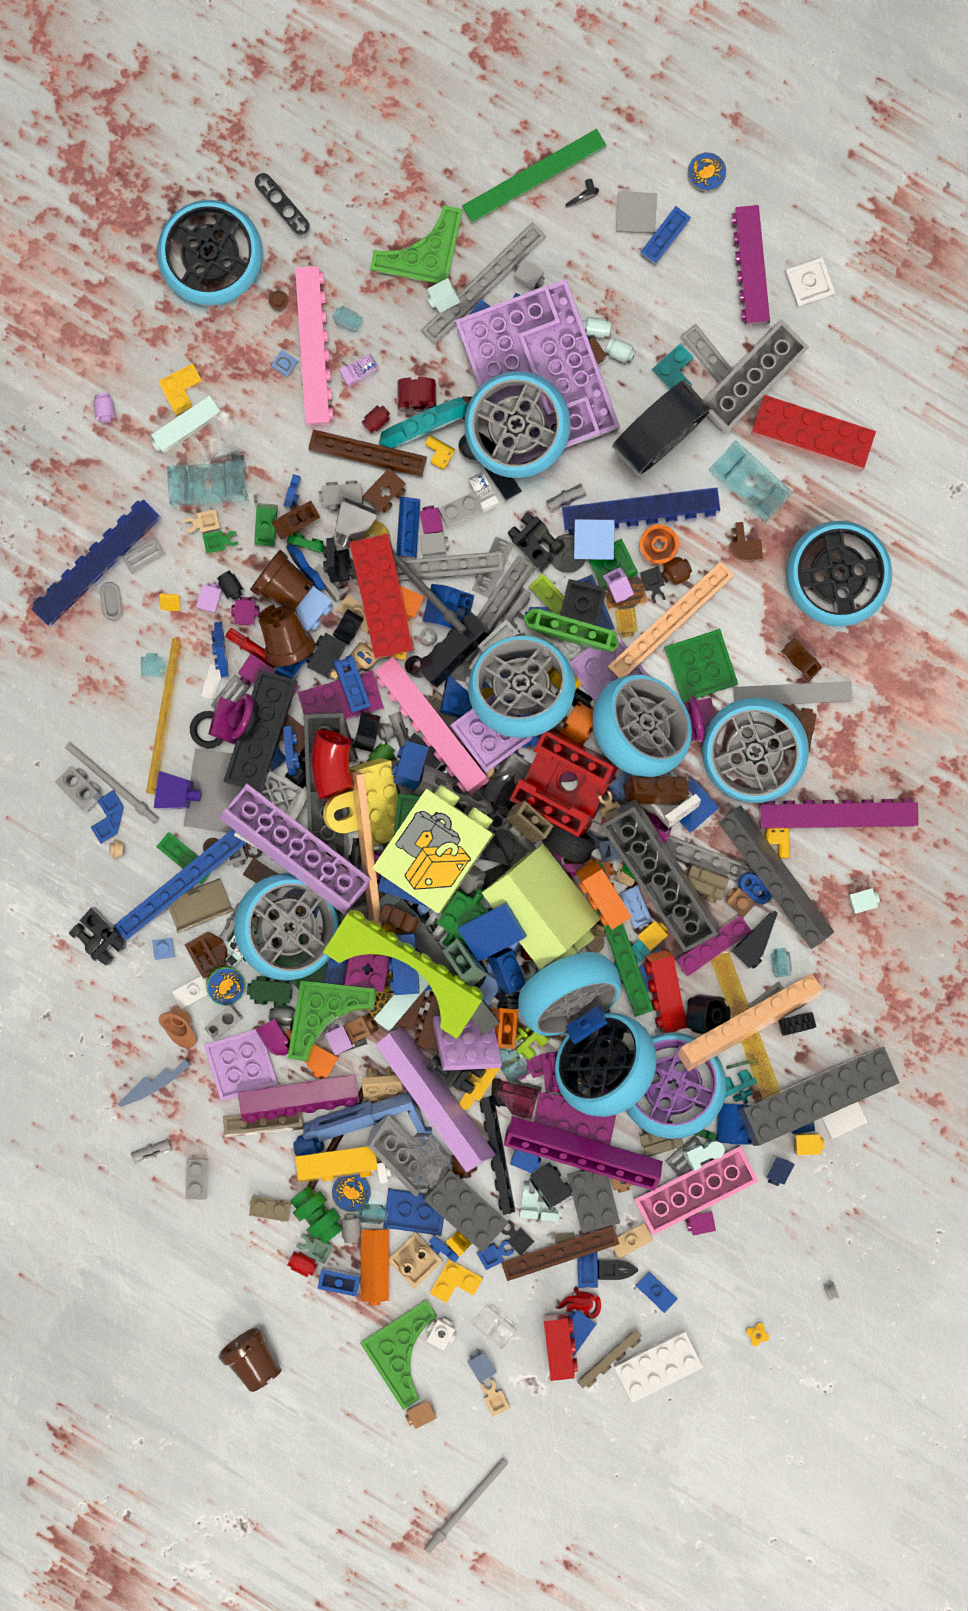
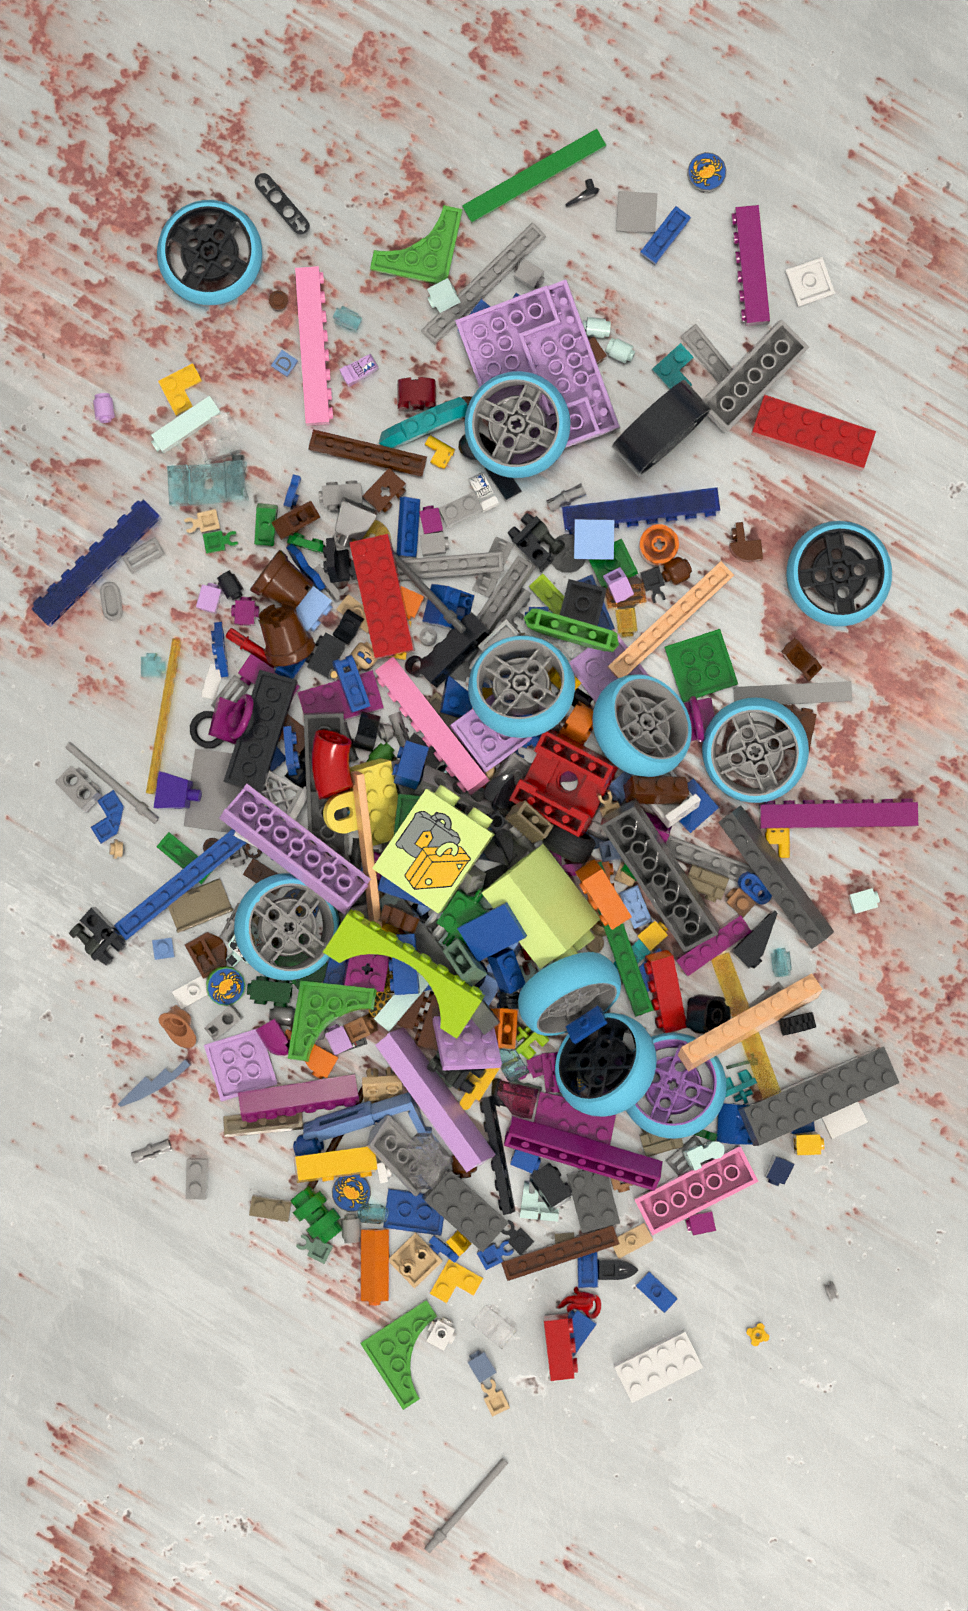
(169, 602): yellow slope -> none
(251, 1359): reddish brown piece -> none
(302, 1264): red brick -> none
(339, 1281): blue brick -> none
(376, 418): dark red brick -> none
(420, 1414): medium nougat brick -> none
(603, 1364): dark tan plate -> none
(762, 498): clear light blue piece -> none

